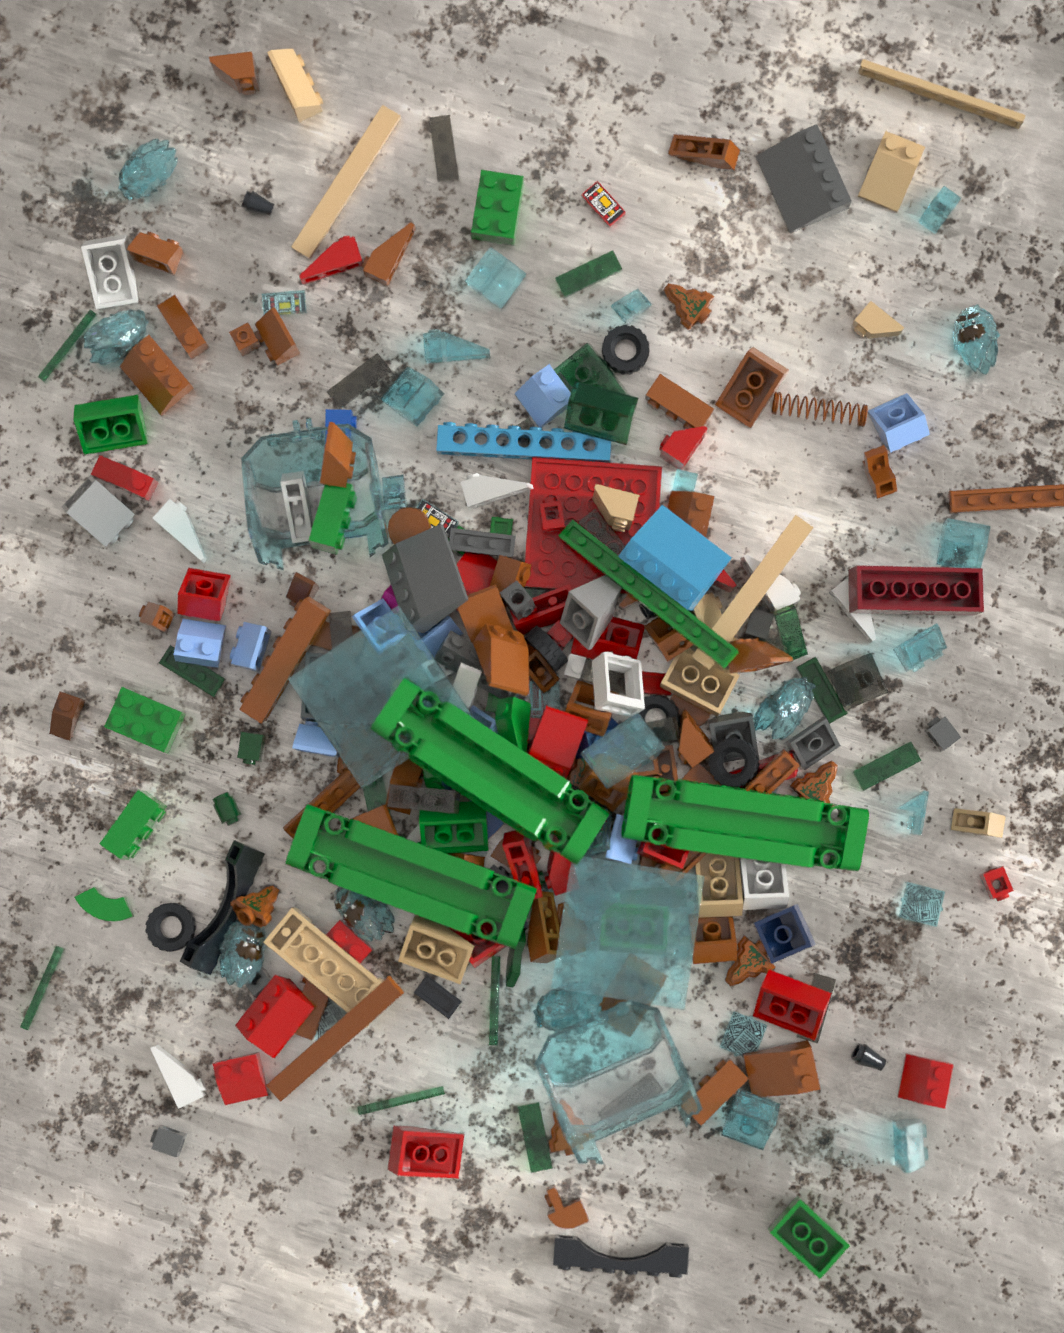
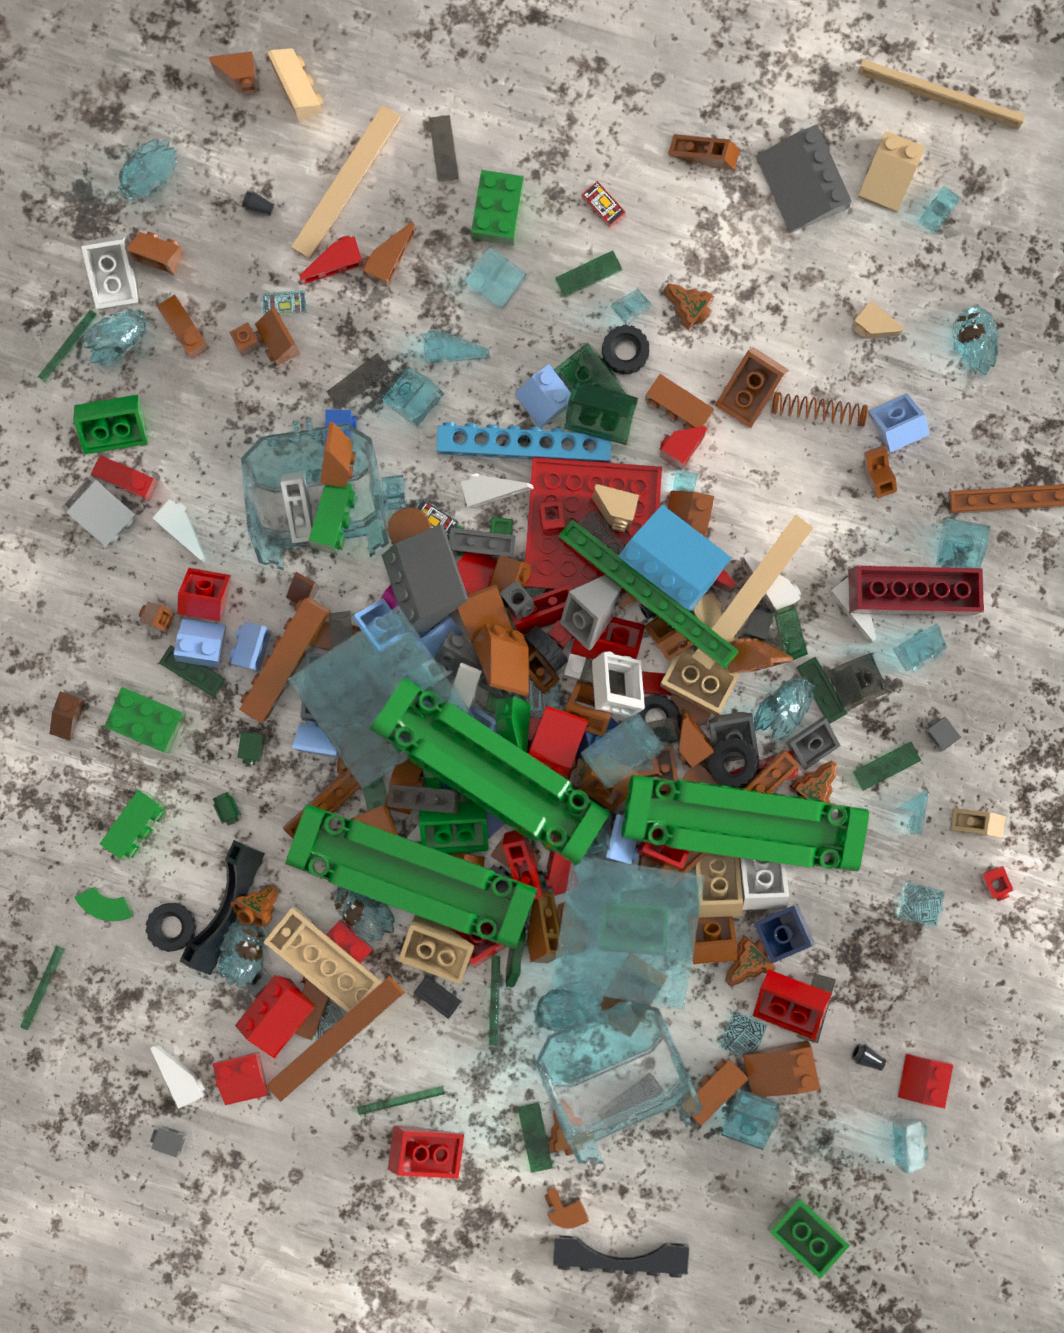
(155, 375): dark orange slope -> none

